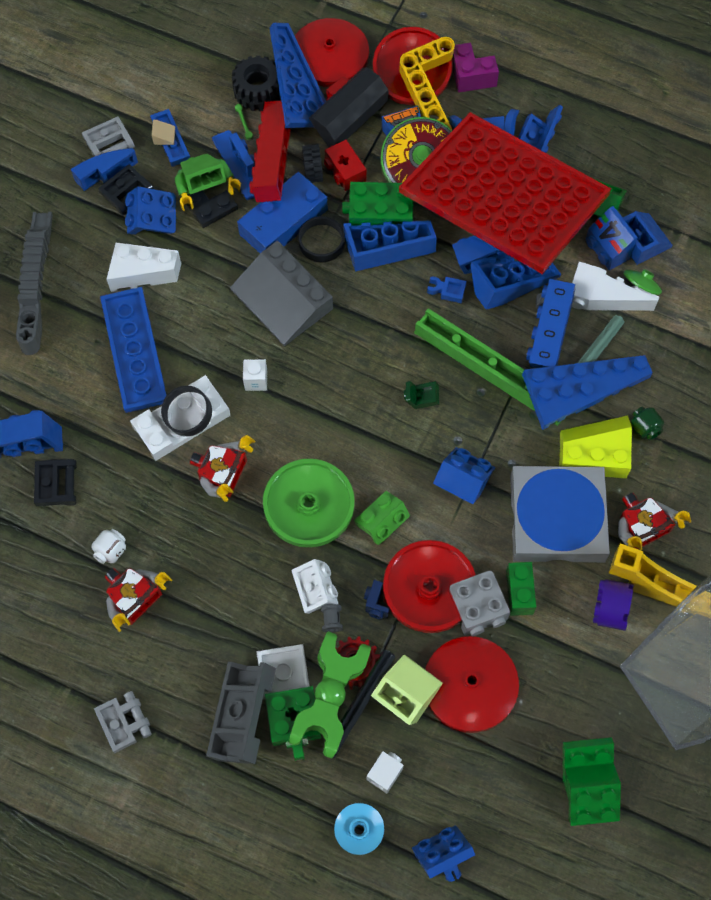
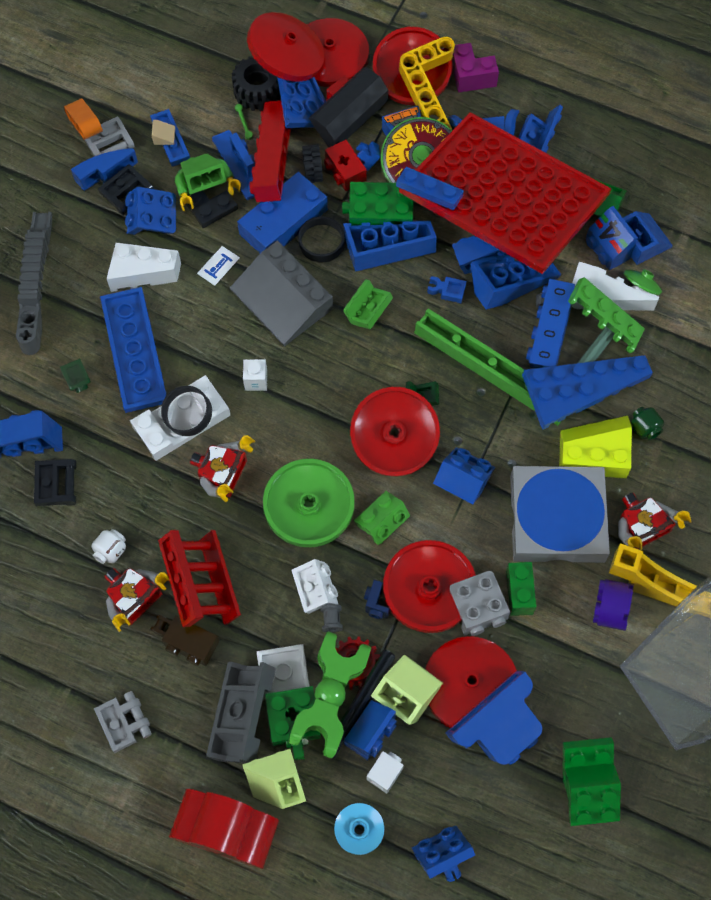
(75, 375): none -> dark green bracket
(83, 119): none -> orange beam
(181, 580): none -> red fence
(191, 641): none -> dark brown brick
(218, 265): none -> white sticker
(224, 827): none -> red brick
(275, 780): none -> yellowish green slope
(285, 46): none -> red dish
(367, 305): none -> bright green bracket
(368, 154): none -> blue tile
(370, 729): none -> blue slope
(398, 410): none -> red dish
(429, 188): none -> blue plate
(501, 722): none -> blue brick
(607, 313): none -> bright green hinge

